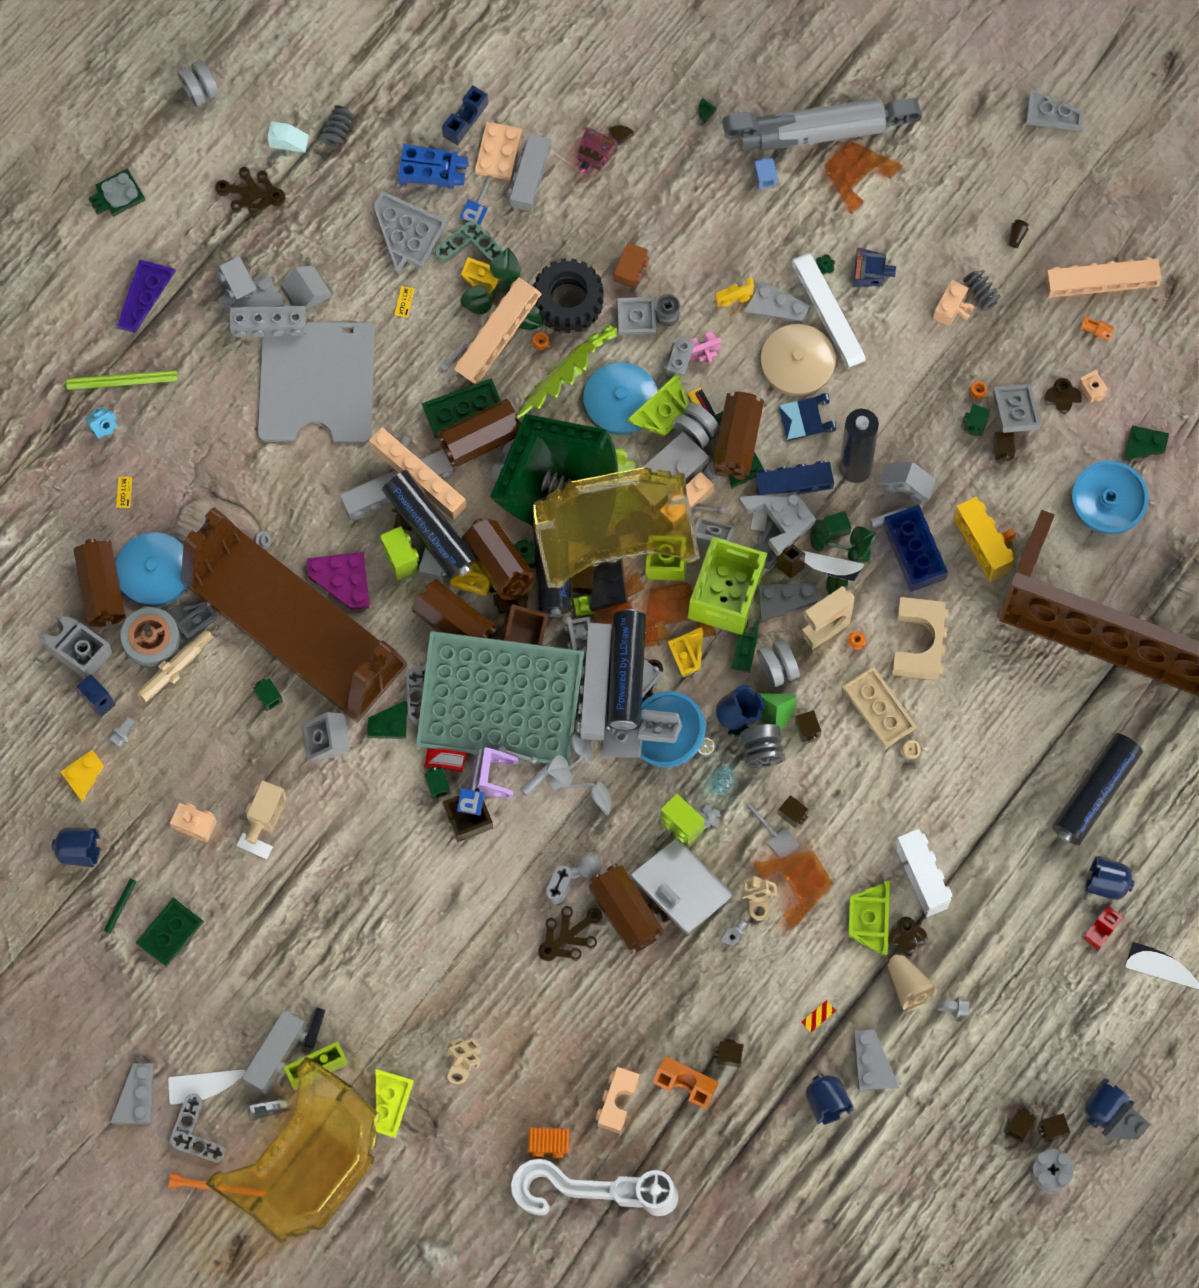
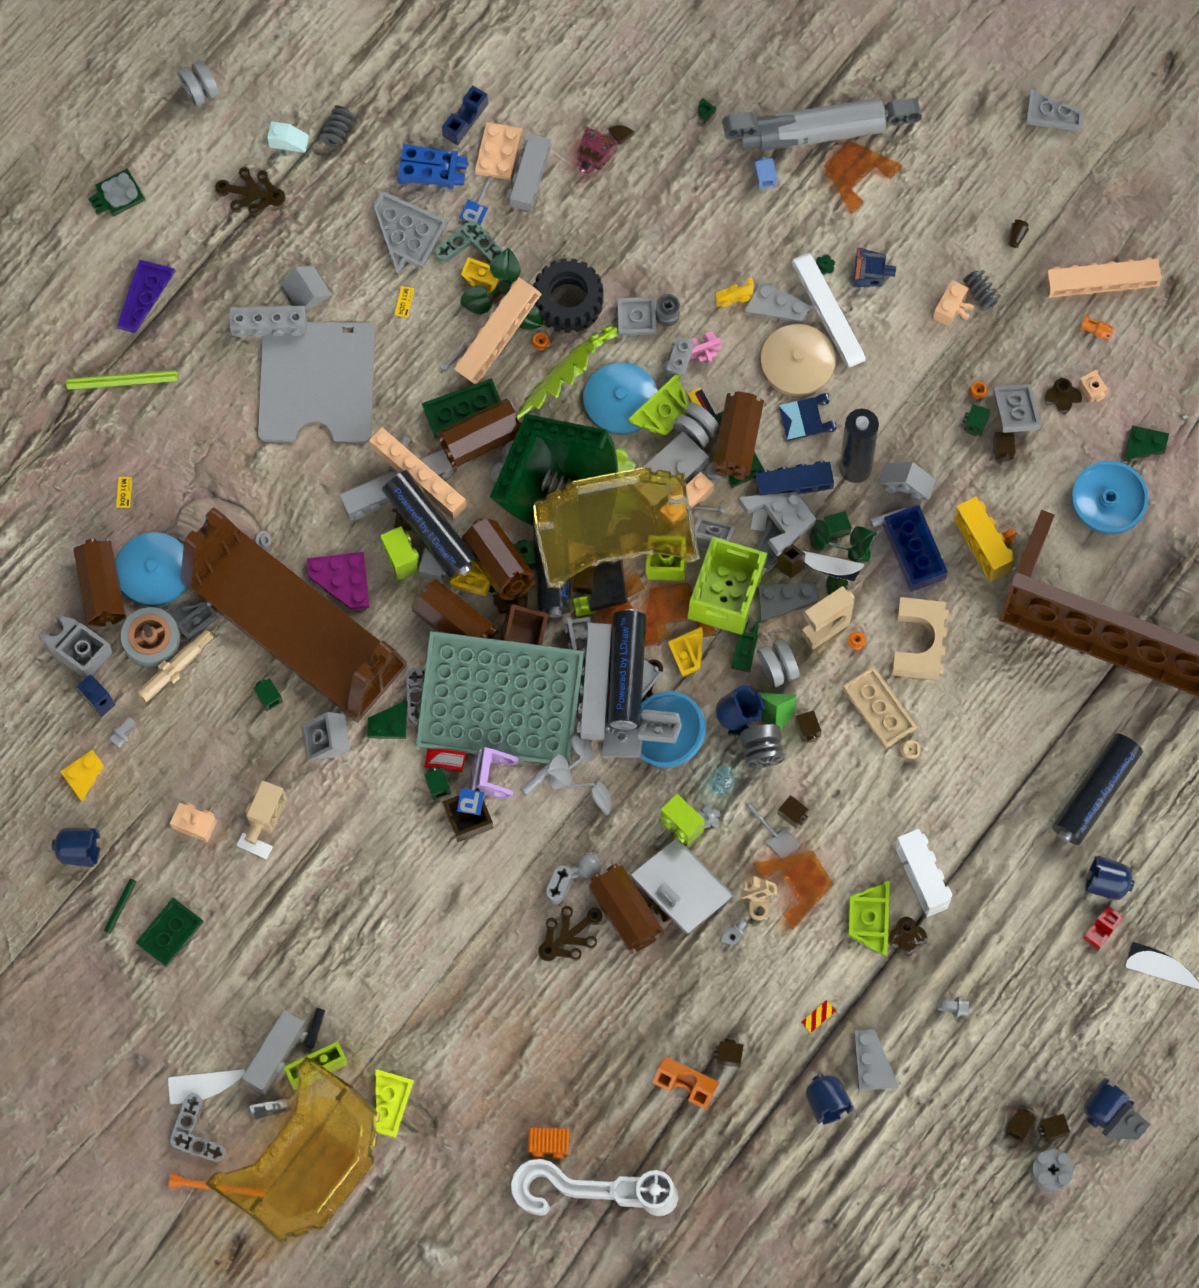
(101, 422): medium azure brick -> none
(136, 1097): light grey wing -> none
(236, 278): light grey brick -> none
(264, 296): light grey wing -> none
(461, 1064): tan piece -> none
(533, 760): light grey hinge -> none
(621, 1083): light nougat arch -> none
(631, 265): dark orange brick -> none
(707, 747): light grey tile -> none
(910, 983): tan cone -> none

